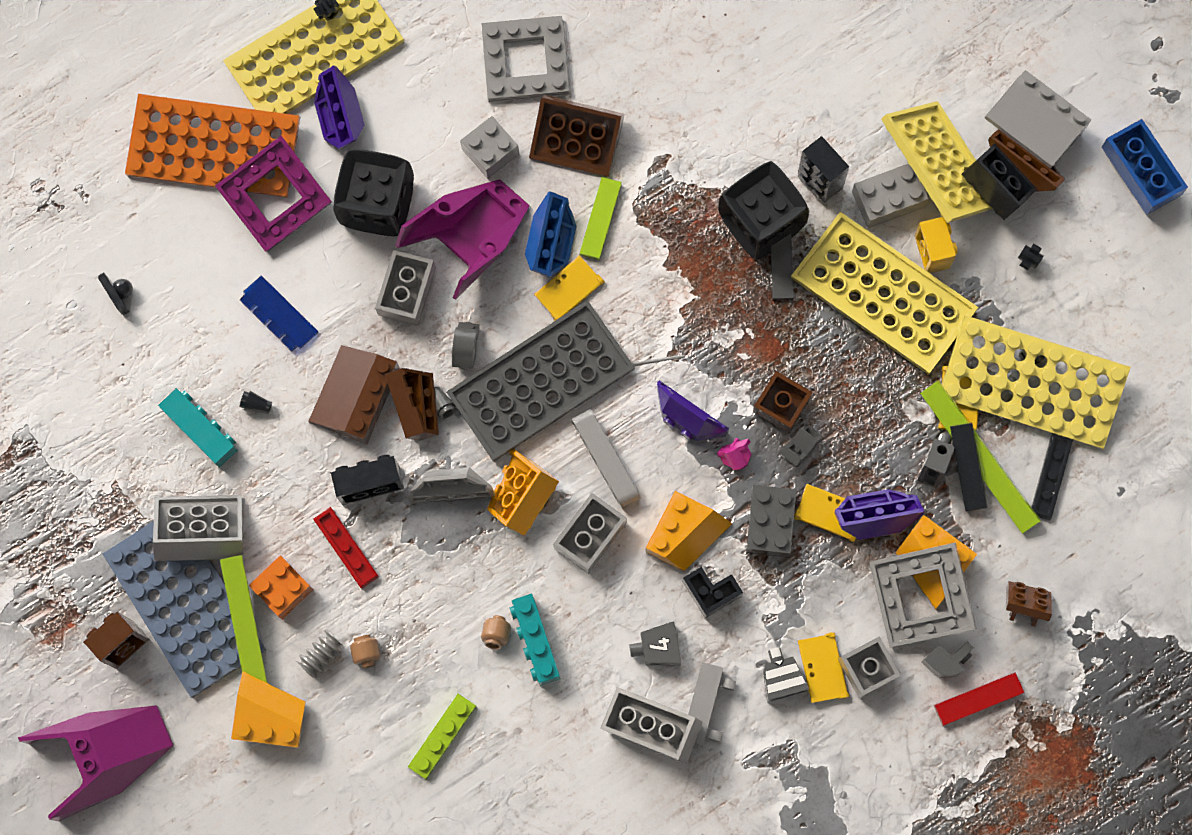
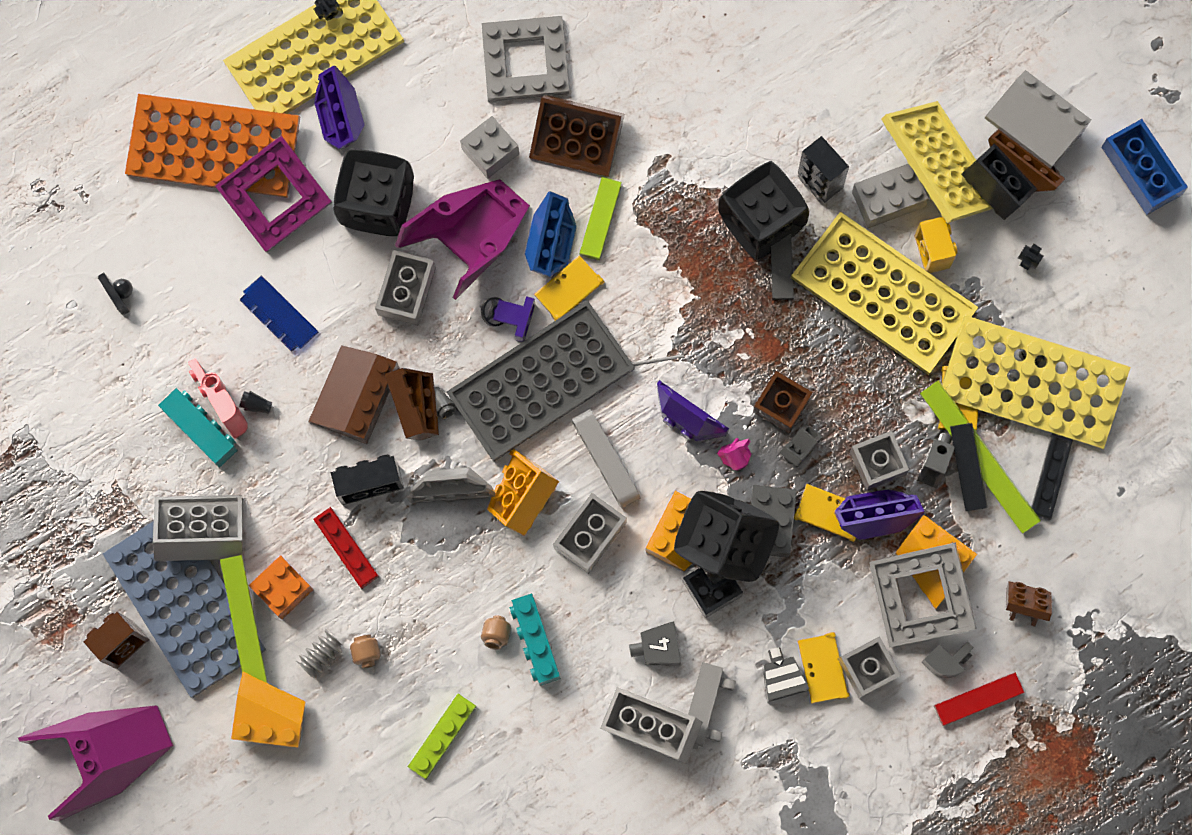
(220, 399): none -> plate
(465, 345): dark grey brick -> none
(510, 314): none -> dark purple piece
(726, 536): none -> black piece
(879, 460): none -> light grey brick

